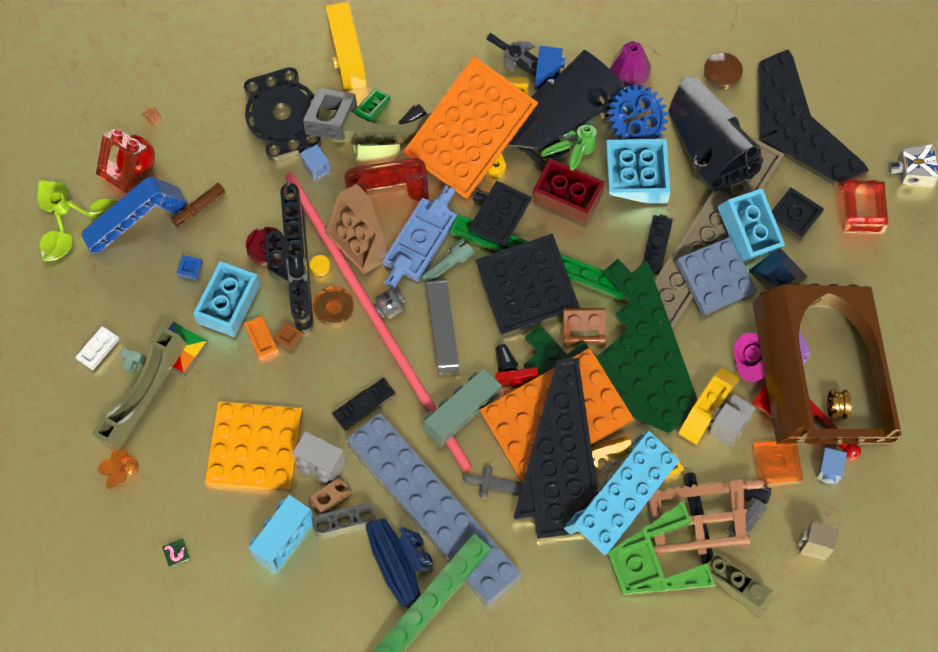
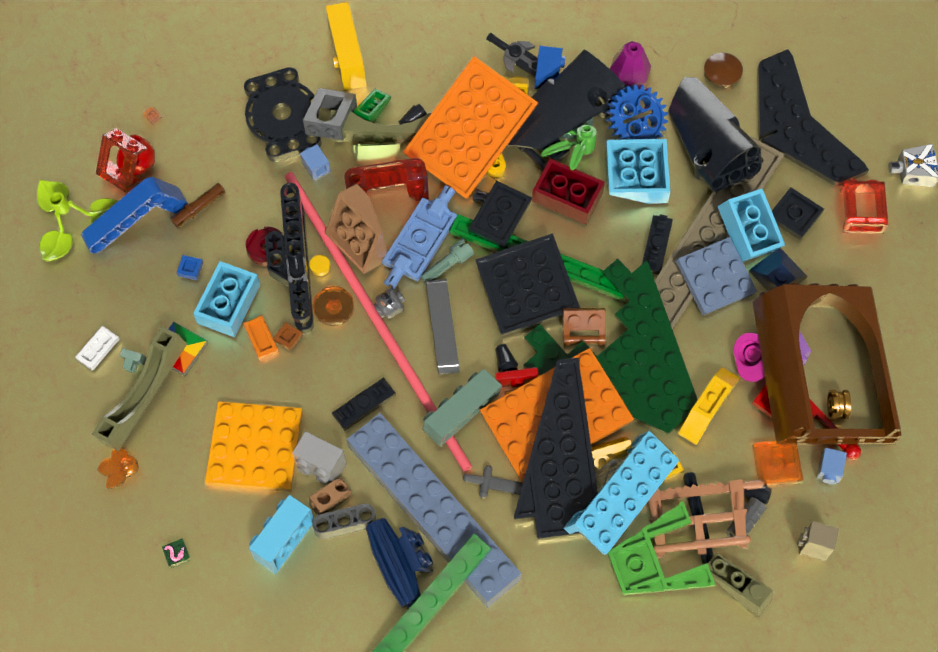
(731, 420): light grey brick -> none

